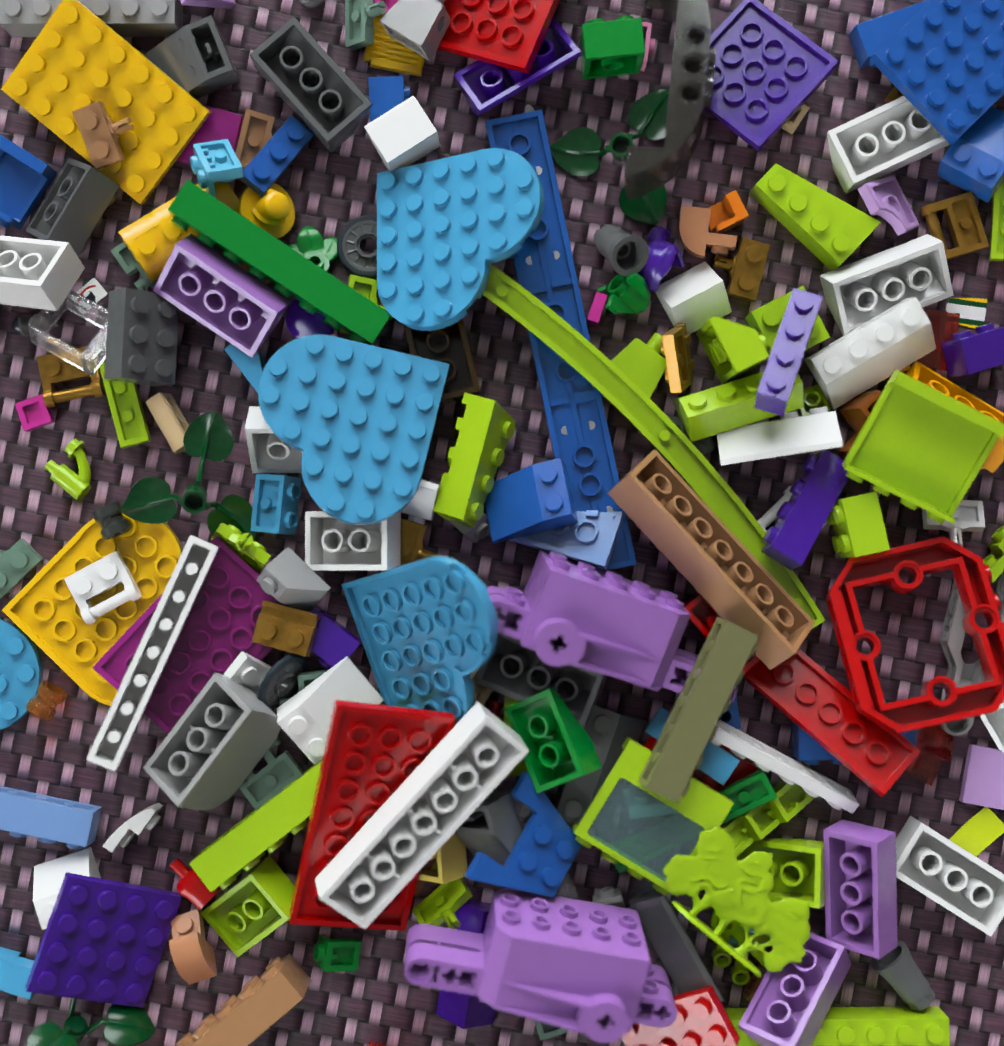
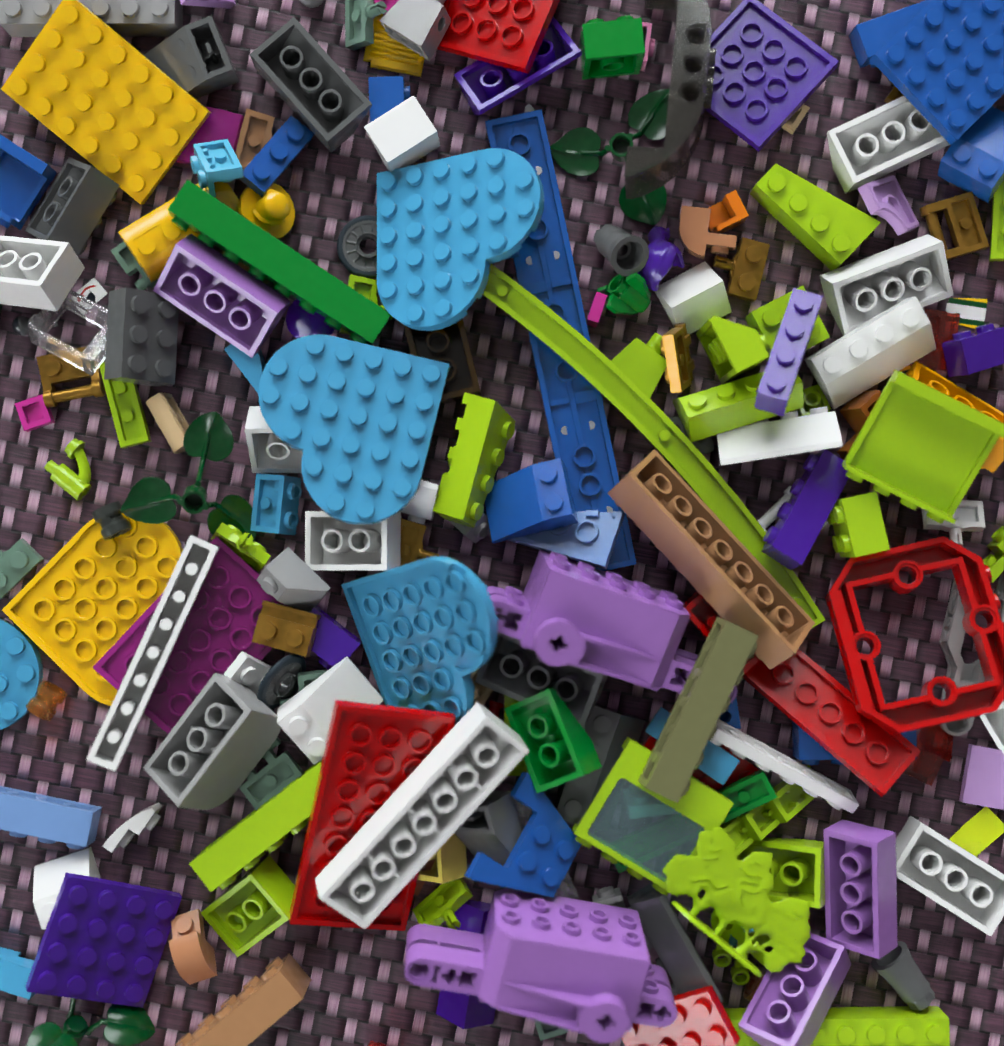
(99, 578): white plate -> none
(101, 134): medium nougat plate -> none
(191, 885): red piece -> none
(314, 248): green plate -> none
(337, 954): green bracket -> none

